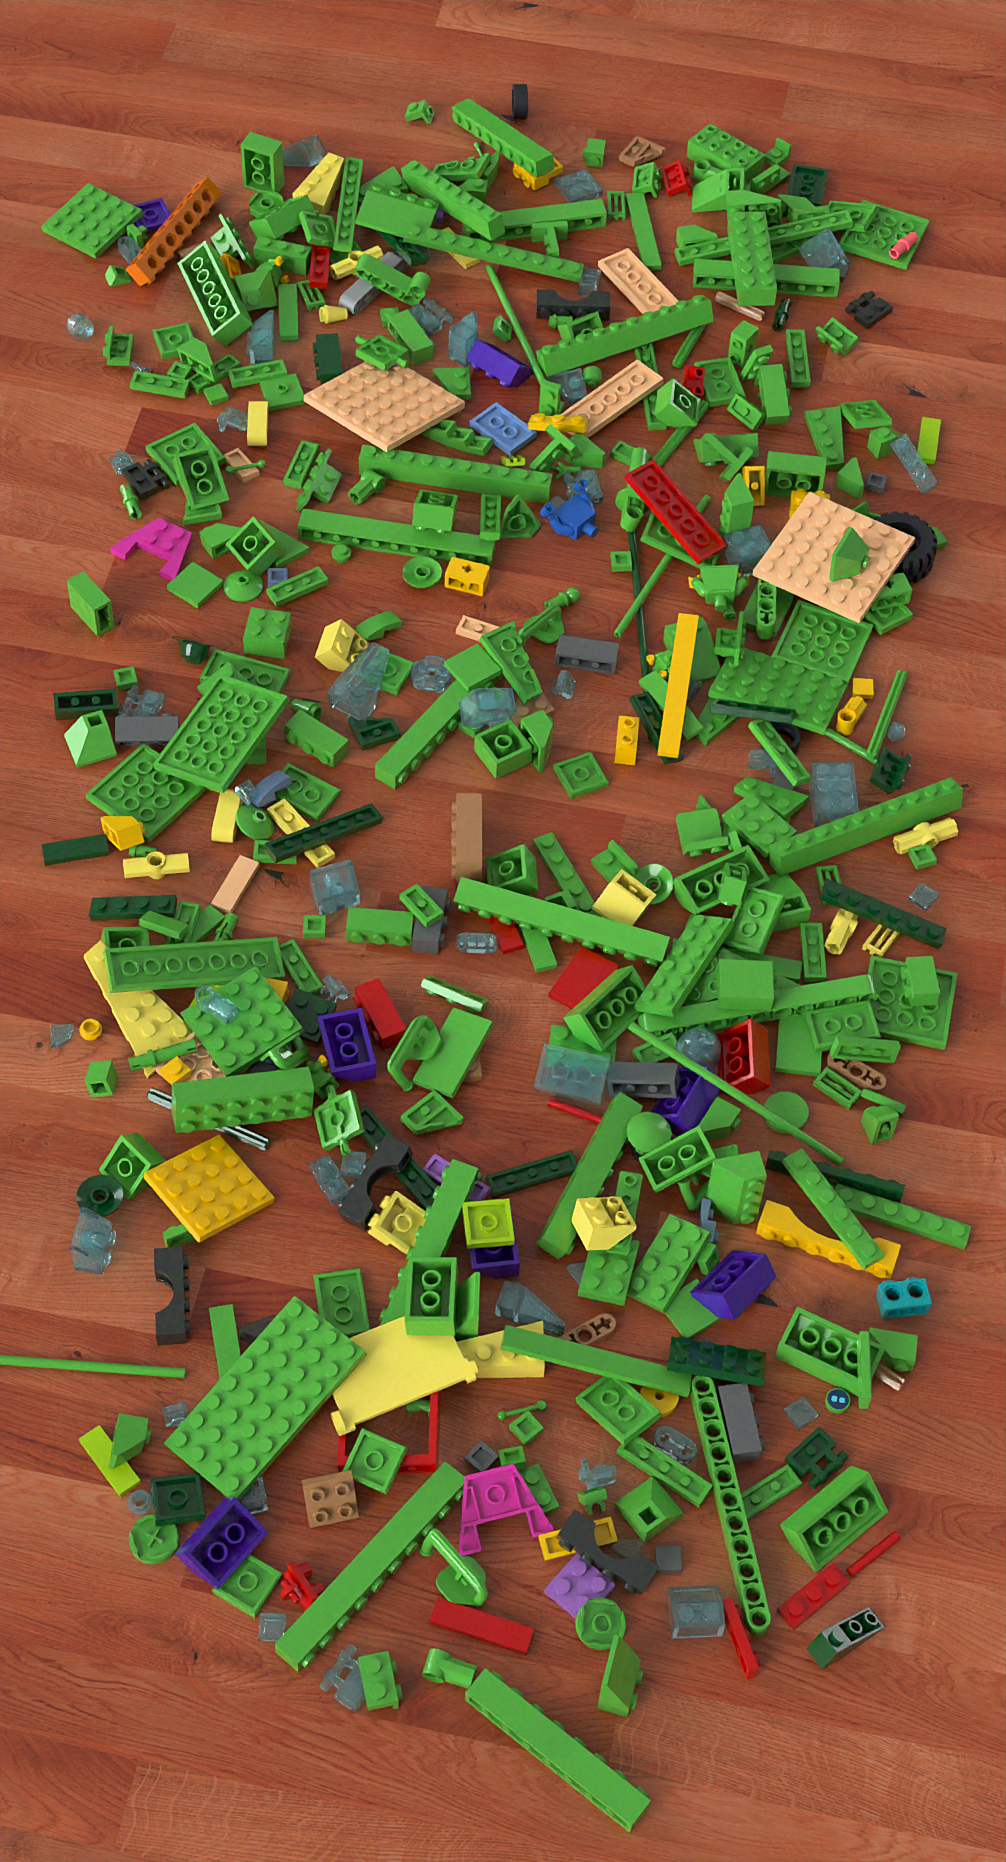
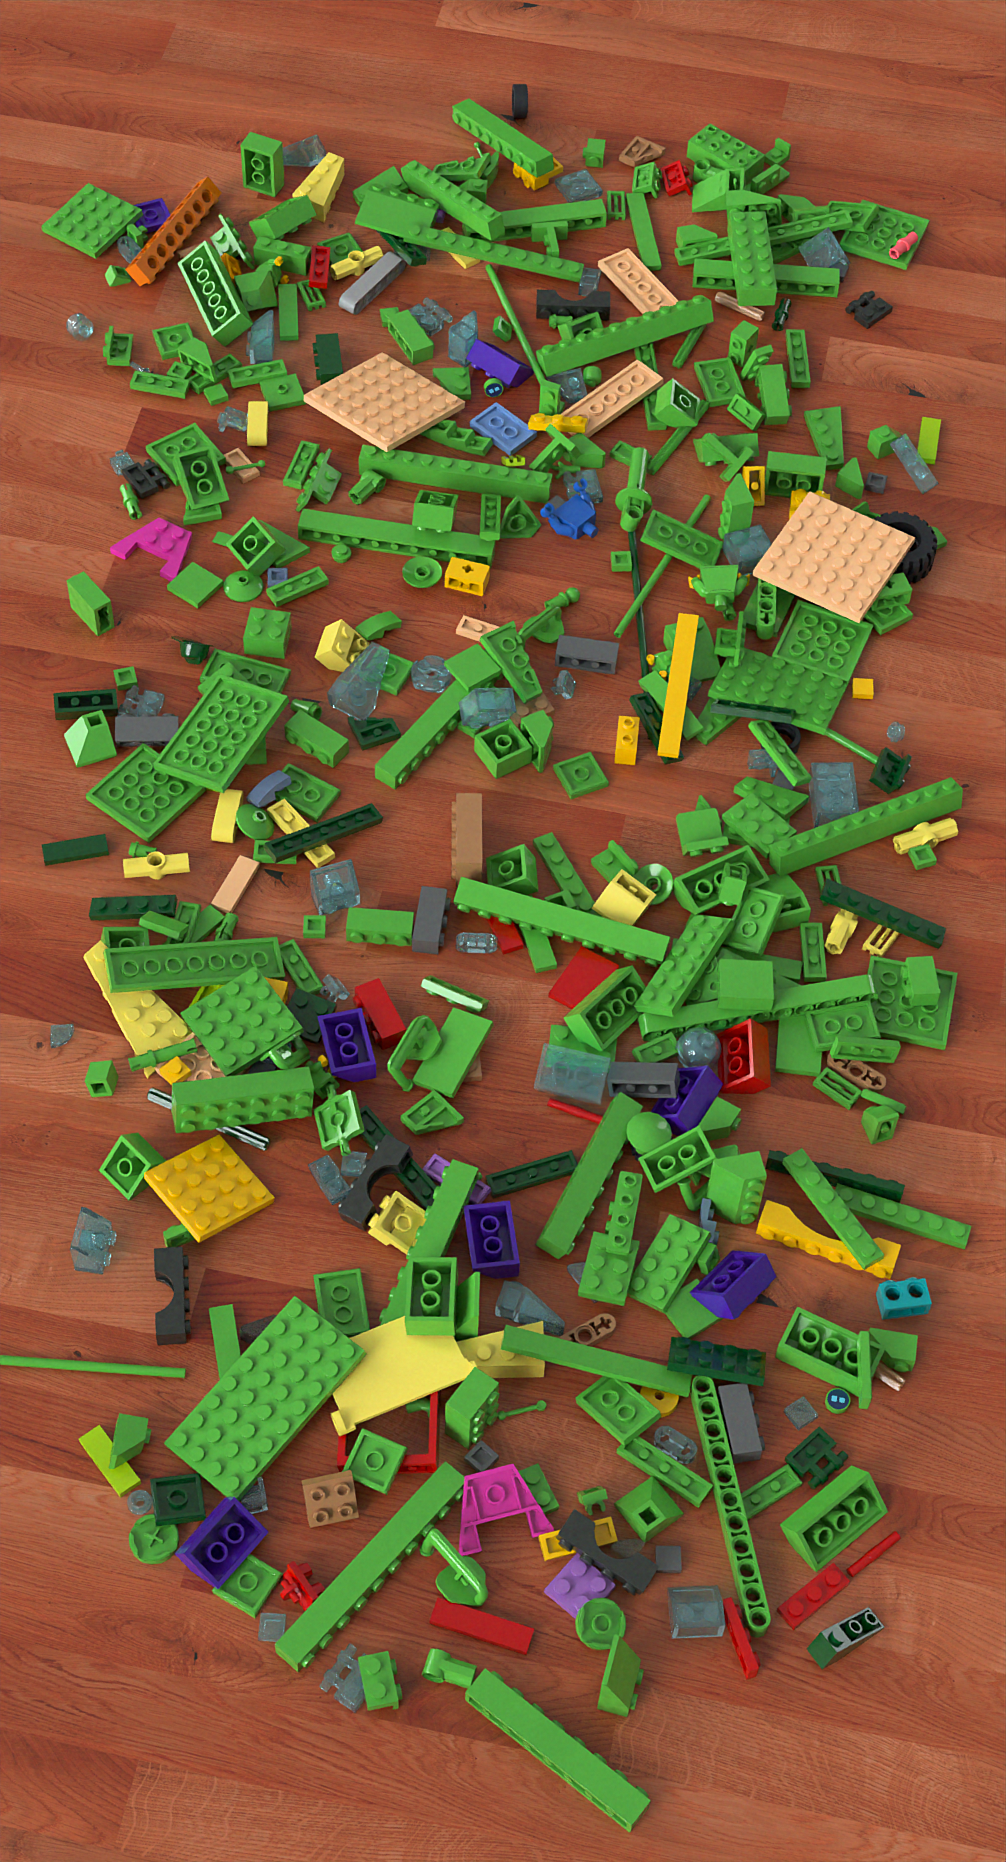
(90, 1029): yellow plate -> none
(100, 1187): dark green dish -> none
(123, 831): yellow slope -> none
(175, 1414): clear light blue plate -> none
(215, 538): bright green slope -> none
(216, 1005): clear light blue piece -> none
(246, 792): clear light blue tile -> none
(259, 202): bright green plate -> none
(318, 228): bright green plate -> none
(332, 314): light yellow cone -> none
(348, 205): bright green plate -> none
(381, 352): bright green plate -> none
(391, 280): bright green beam -> none
(419, 110): bright green bracket -> none
(421, 905): bright green plate -> none
(472, 1408): none -> bright green brick
(488, 1223): lime plate -> none
(493, 387): none -> tile
(514, 1456): bright green plate -> none
(526, 1428): bright green plate -> none
(598, 1476): clear light blue bracket -> none
(602, 1222): light yellow slope -> none
(675, 511): red plate -> none
(694, 380): red hips -> none
(734, 841): bright green plate -> none
(737, 1094): bright green piece -> none
(789, 1107): bright green tile -> none
(808, 183): dark green plate -> none
(837, 336): bright green bracket -> none
(849, 556): bright green slope -> none
(850, 715): yellow piece -> none
(865, 414): bright green tile -> none
(886, 714): bright green axle -> none
(923, 896): clear light blue tile -> none

